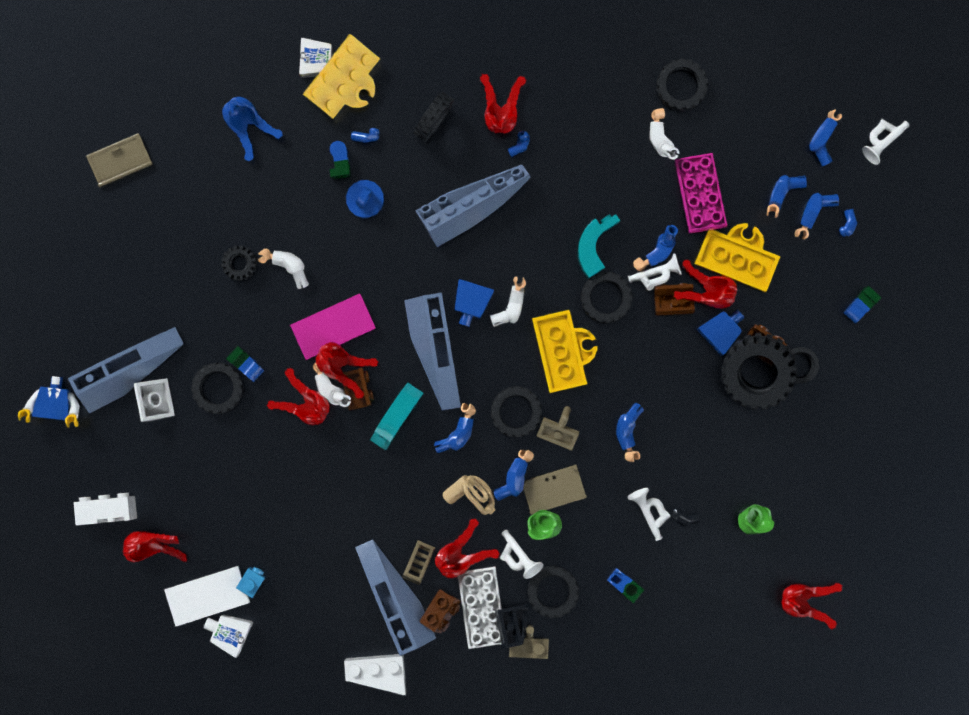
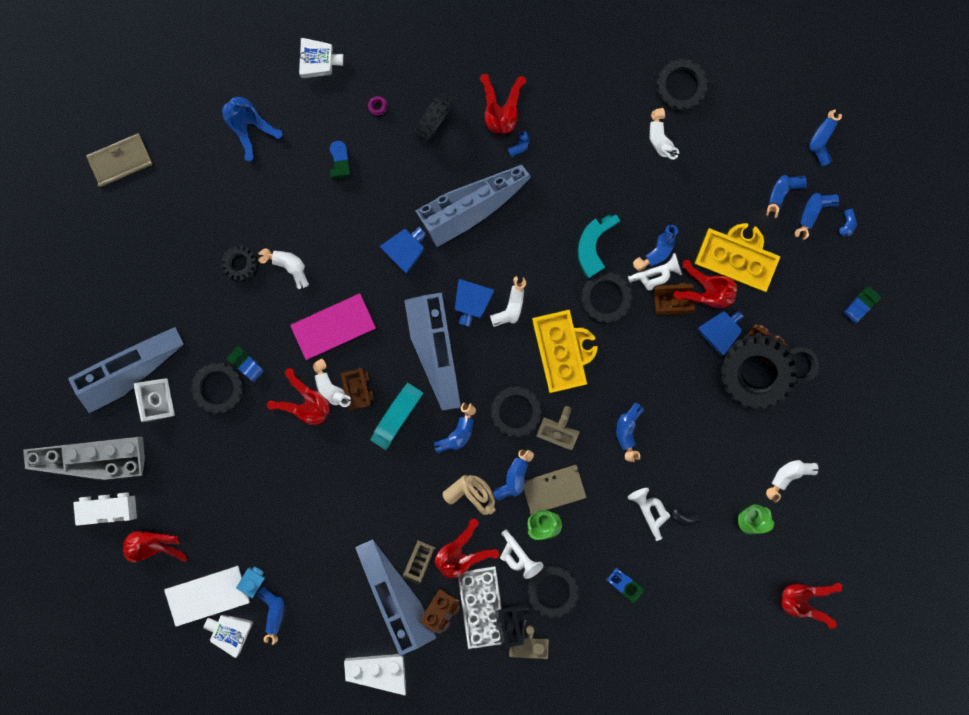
(52, 404): torso -> none
(92, 460): none -> light grey wedge
(275, 613): none -> blue arm
(332, 357): red hair -> none
(344, 78): yellow plate -> none
(365, 137): blue arm -> none
(365, 199): blue tile -> none
(375, 100): none -> magenta plate
(405, 248): none -> blue torso
(700, 193): dark pink tile -> none
(788, 473): none -> white arm
(873, 153): white piece -> none

